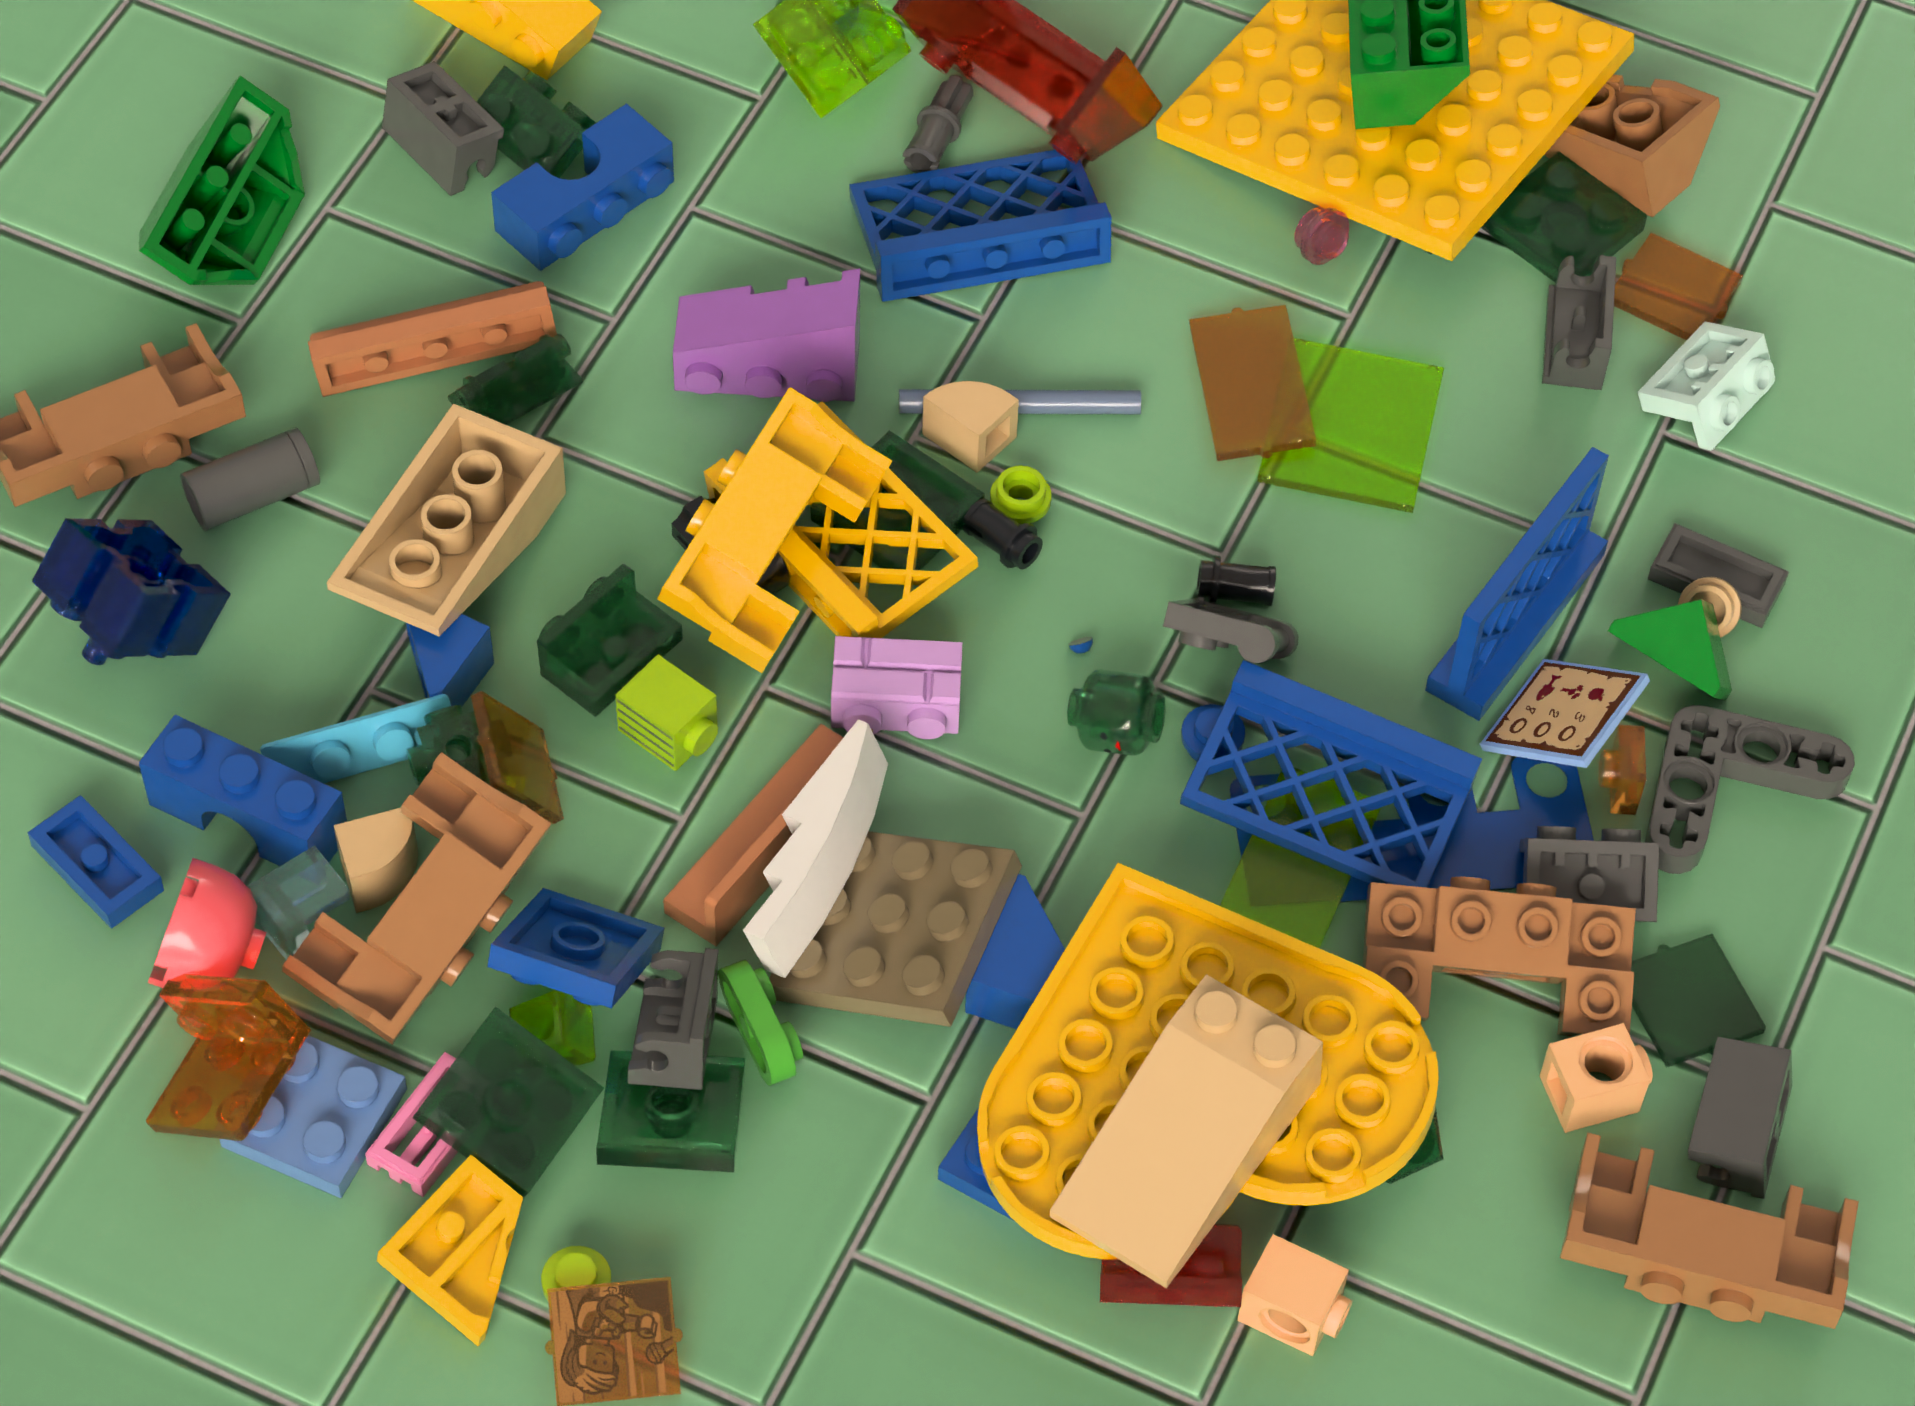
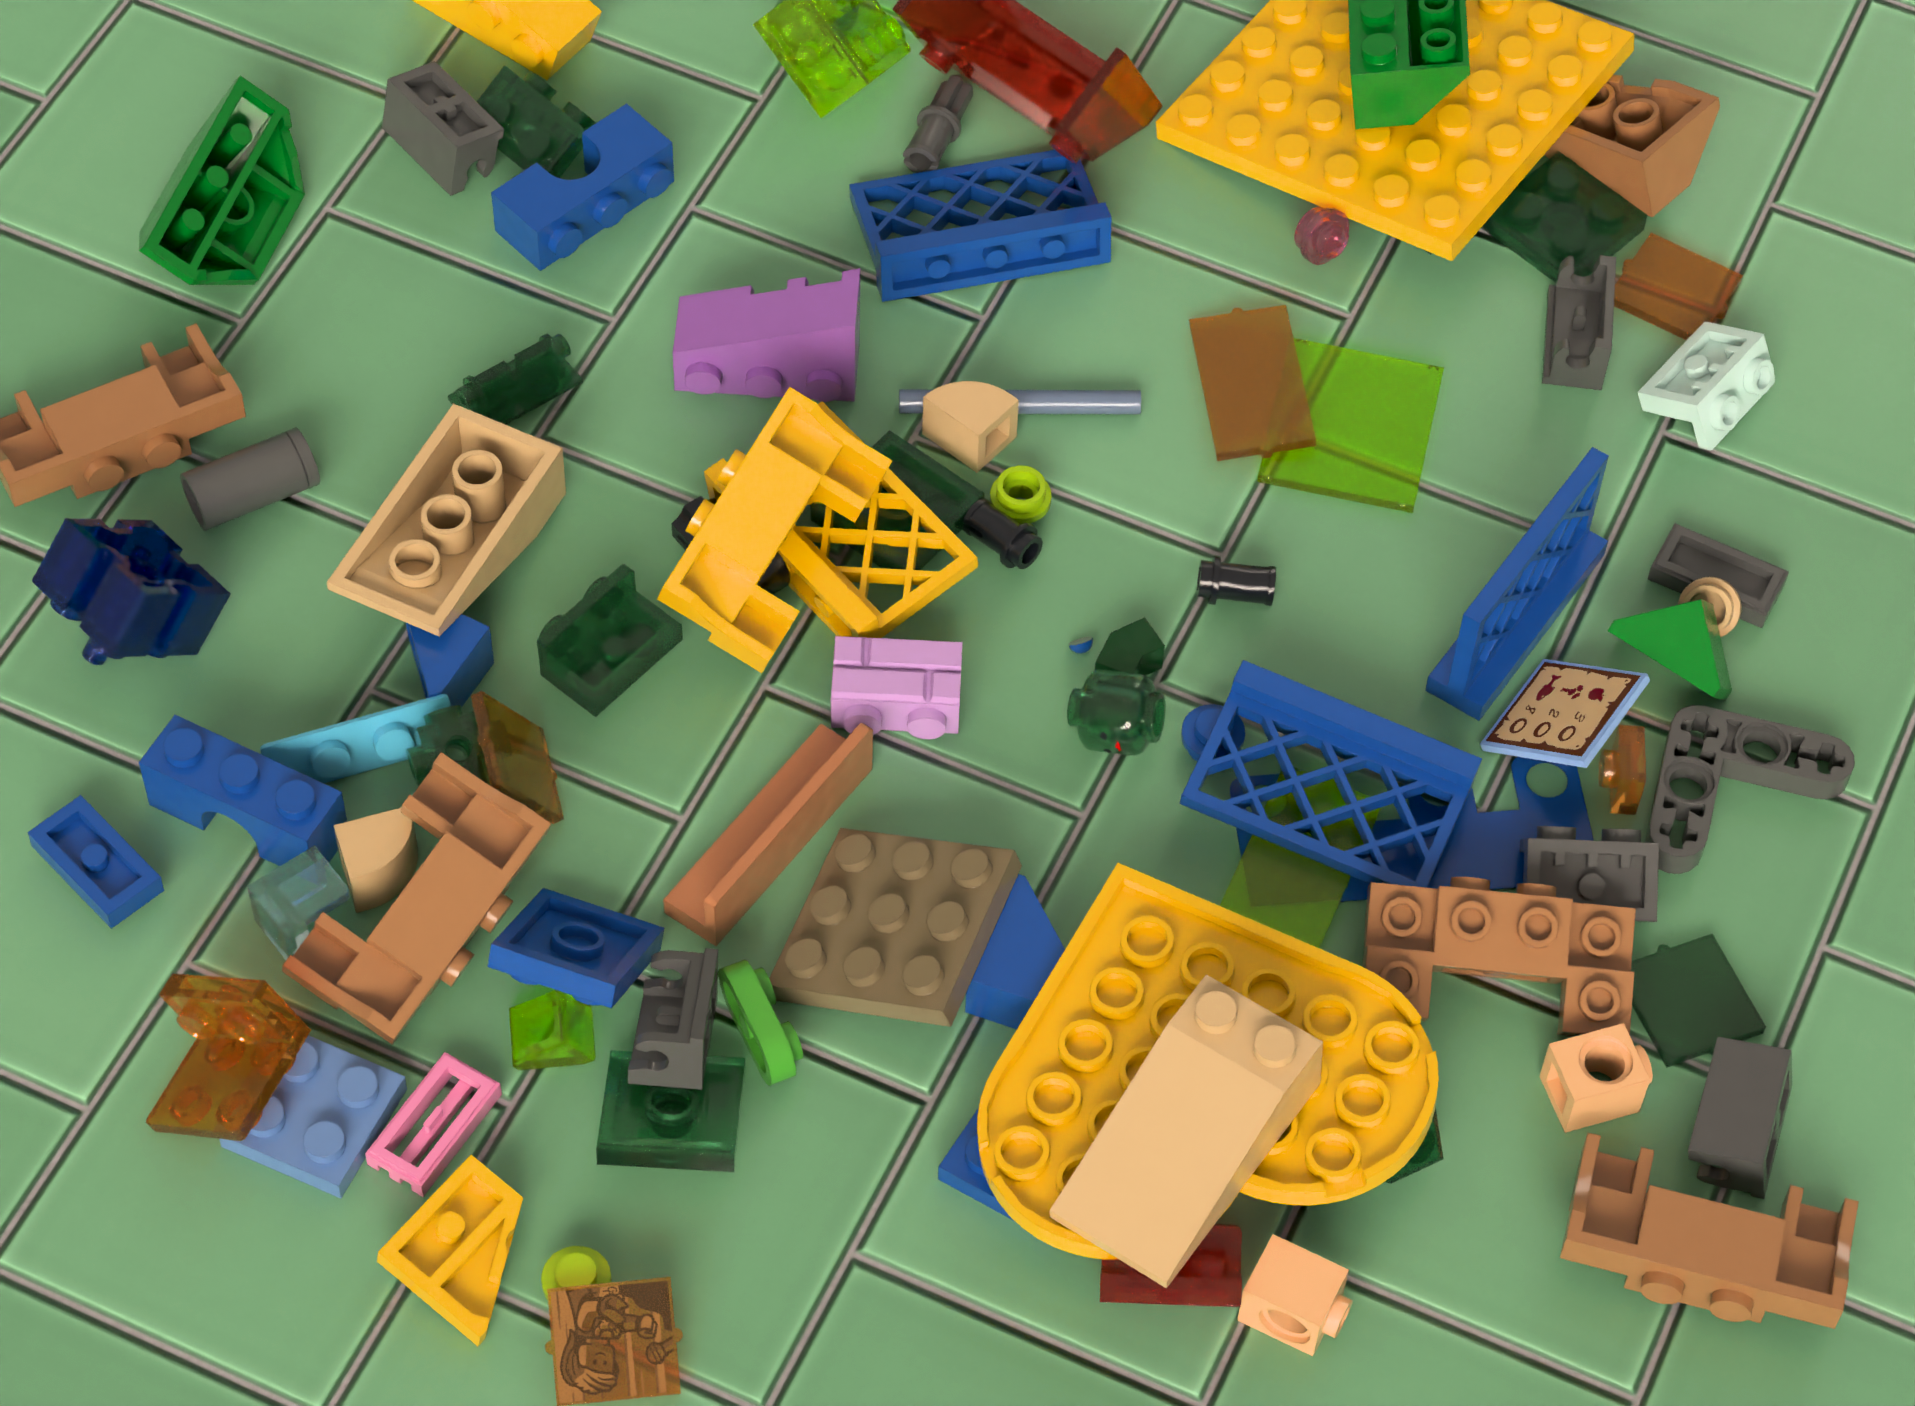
(209, 927): coral cylinder -> none
(431, 338): nougat panel -> none
(508, 1102): clear green plate -> none
(667, 713): lime brick -> none
(827, 832): white slope -> none
(1132, 650): none -> dark green piece
(1215, 625): dark grey plate -> none

